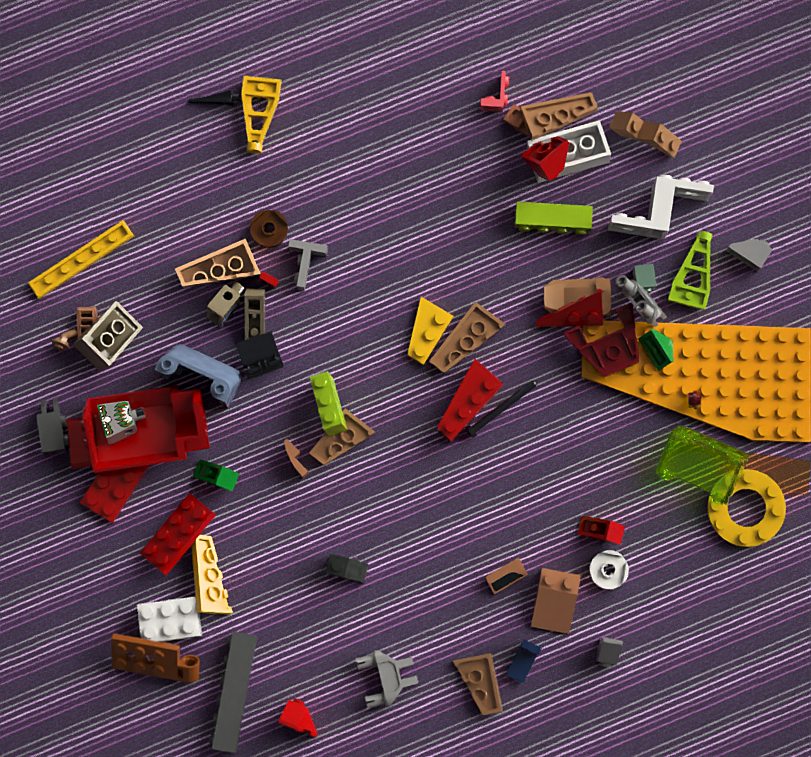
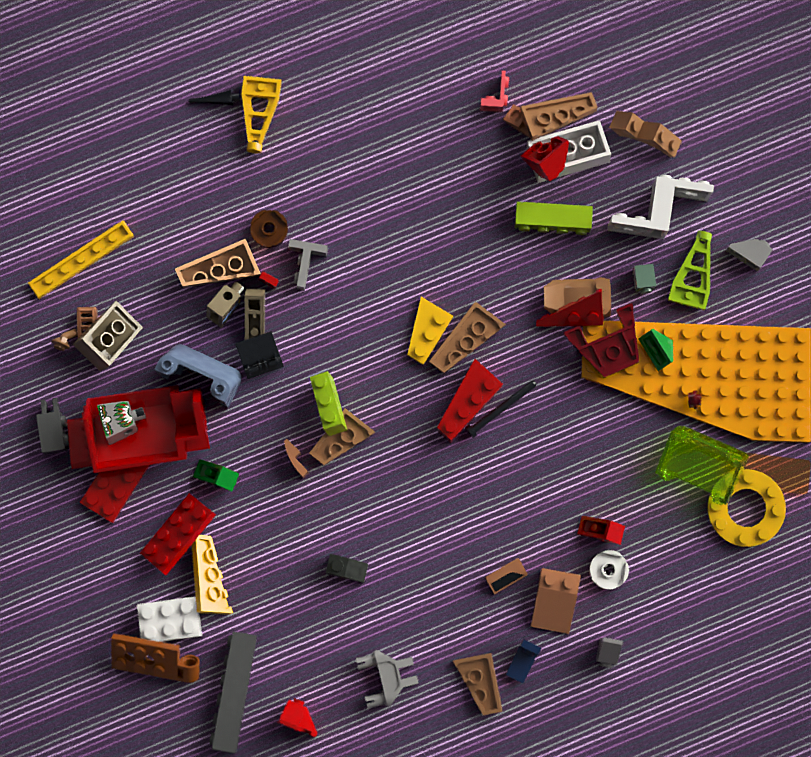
(641, 300): light grey connector -> none

